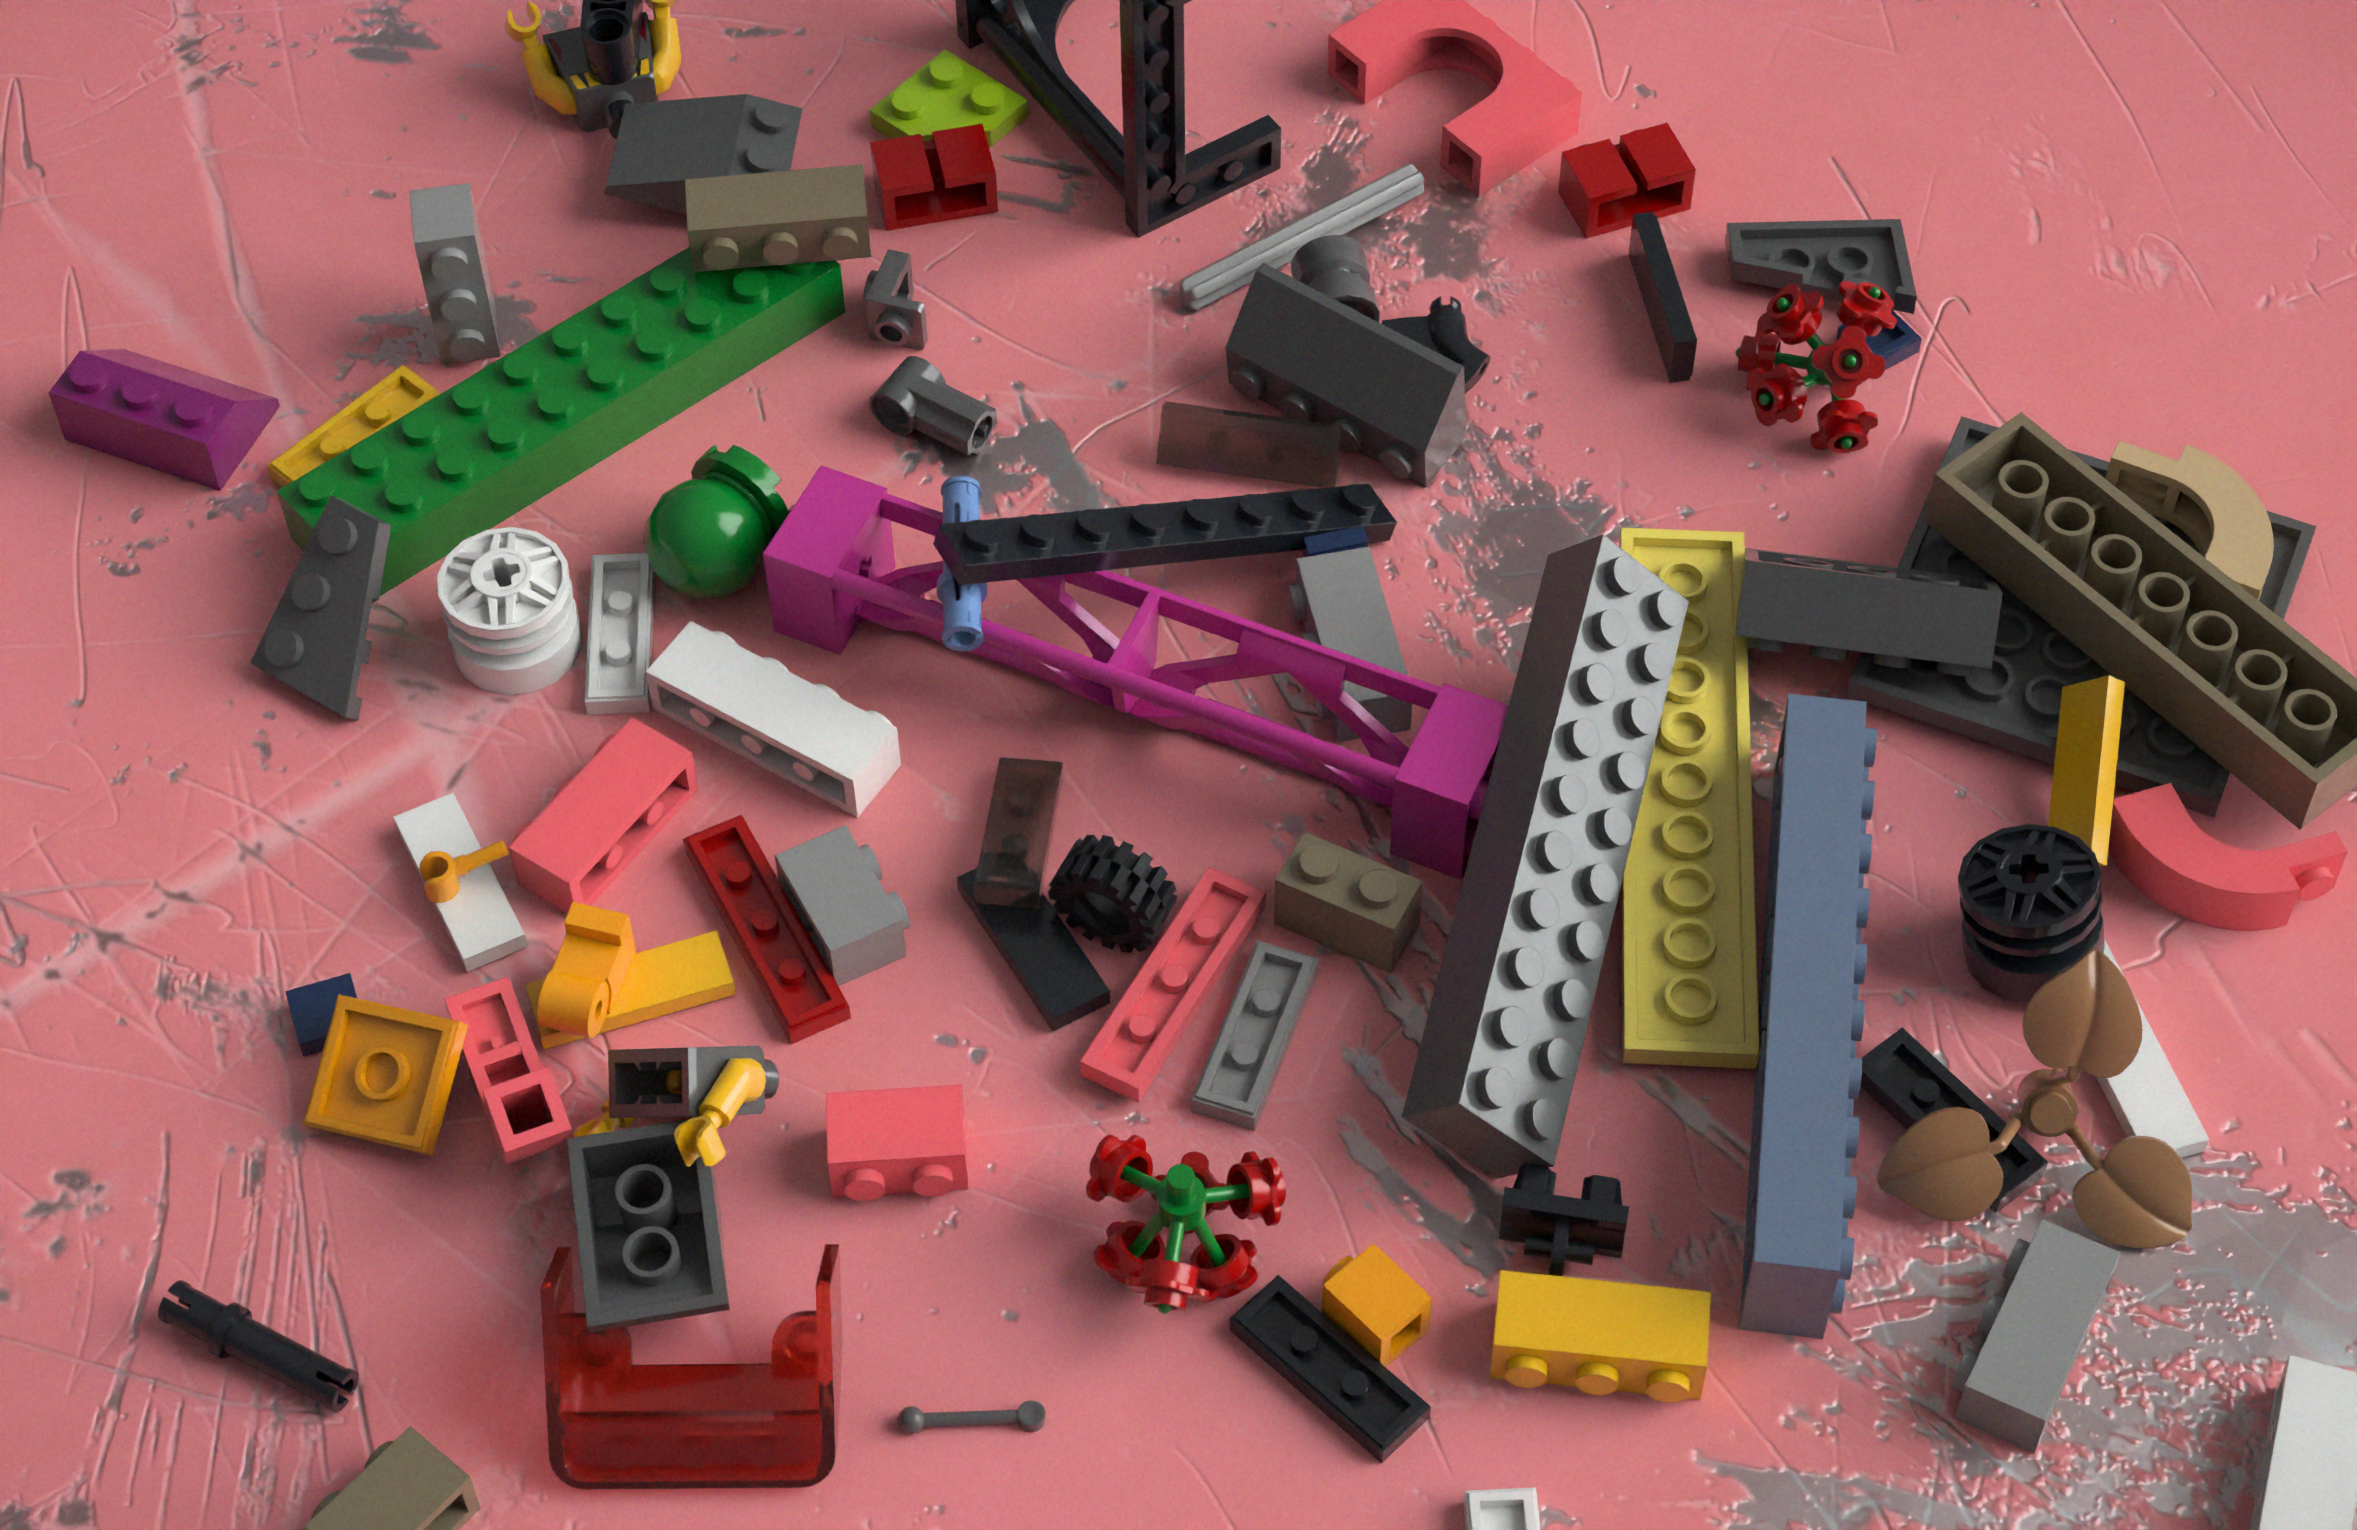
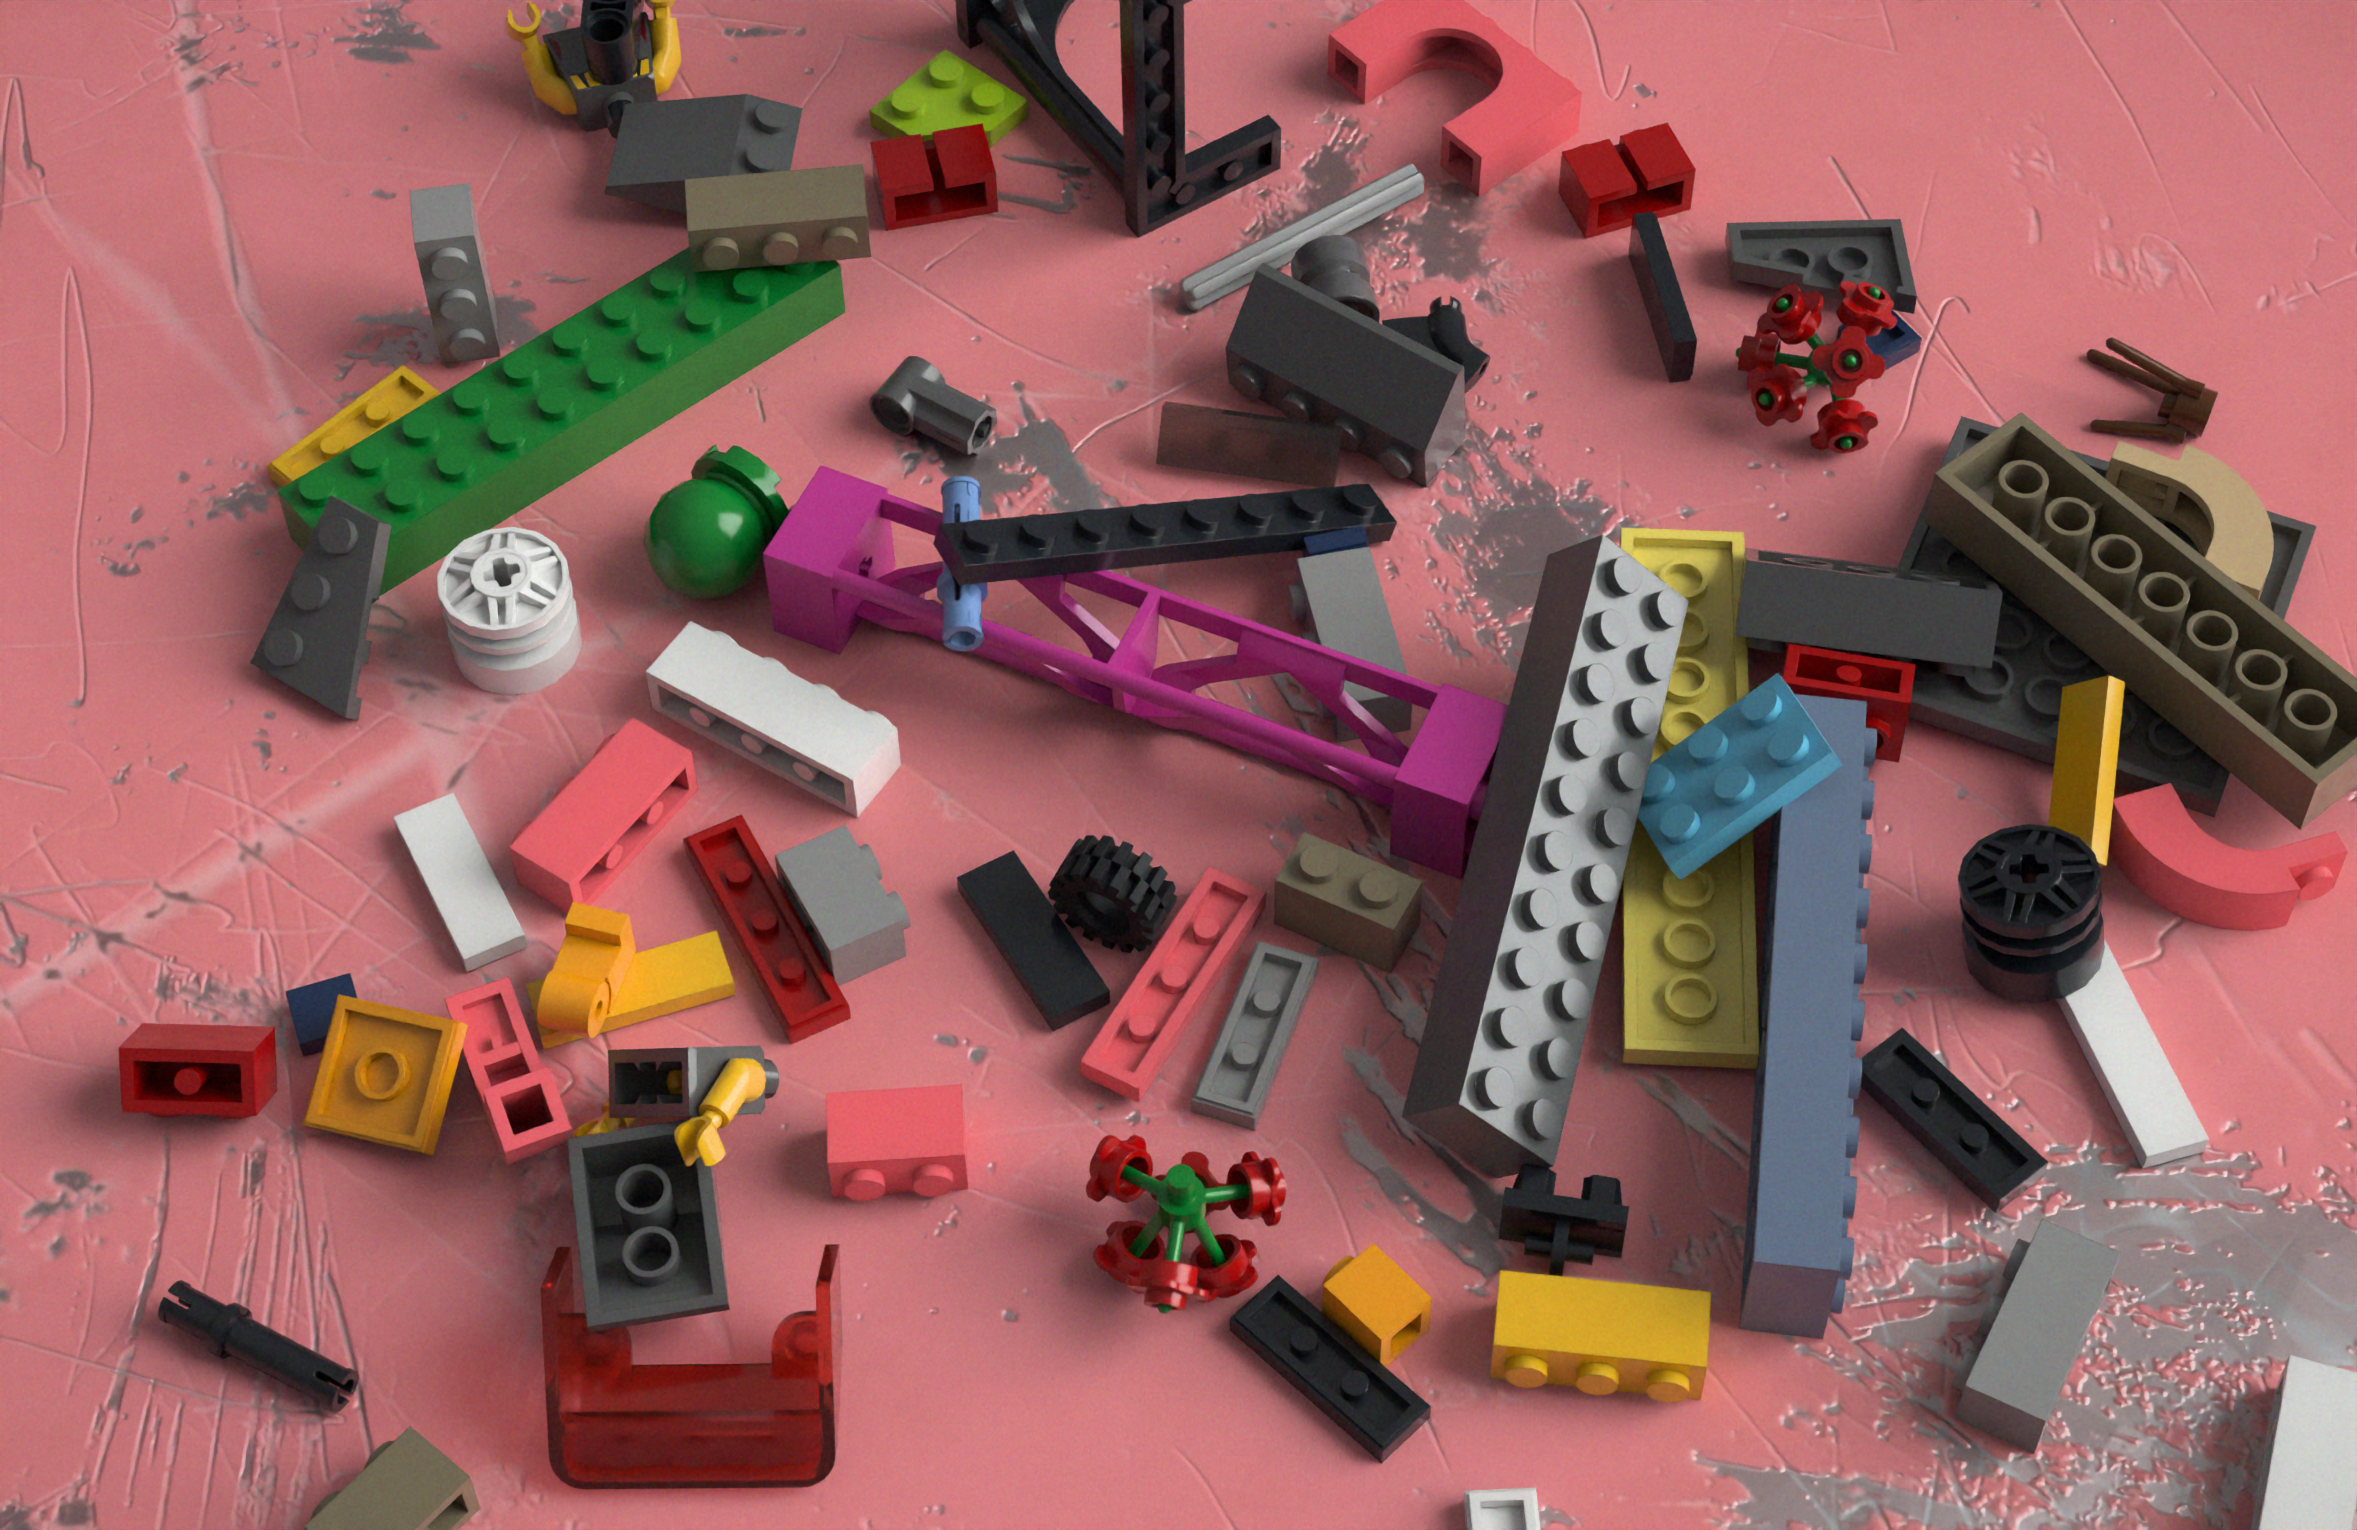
(159, 414): magenta slope -> none
(198, 1070): none -> red brick
(443, 871): light orange hand -> none
(619, 634): white tile -> none
(889, 307): flat silver bracket -> none
(1018, 832): clear smoke tile -> none
(1029, 1417): dark grey hinge -> none
(1733, 776): none -> medium azure plate
(1842, 675): none -> red brick
(2076, 1022): medium nougat plant -> none
(2185, 401): none -> reddish brown plant

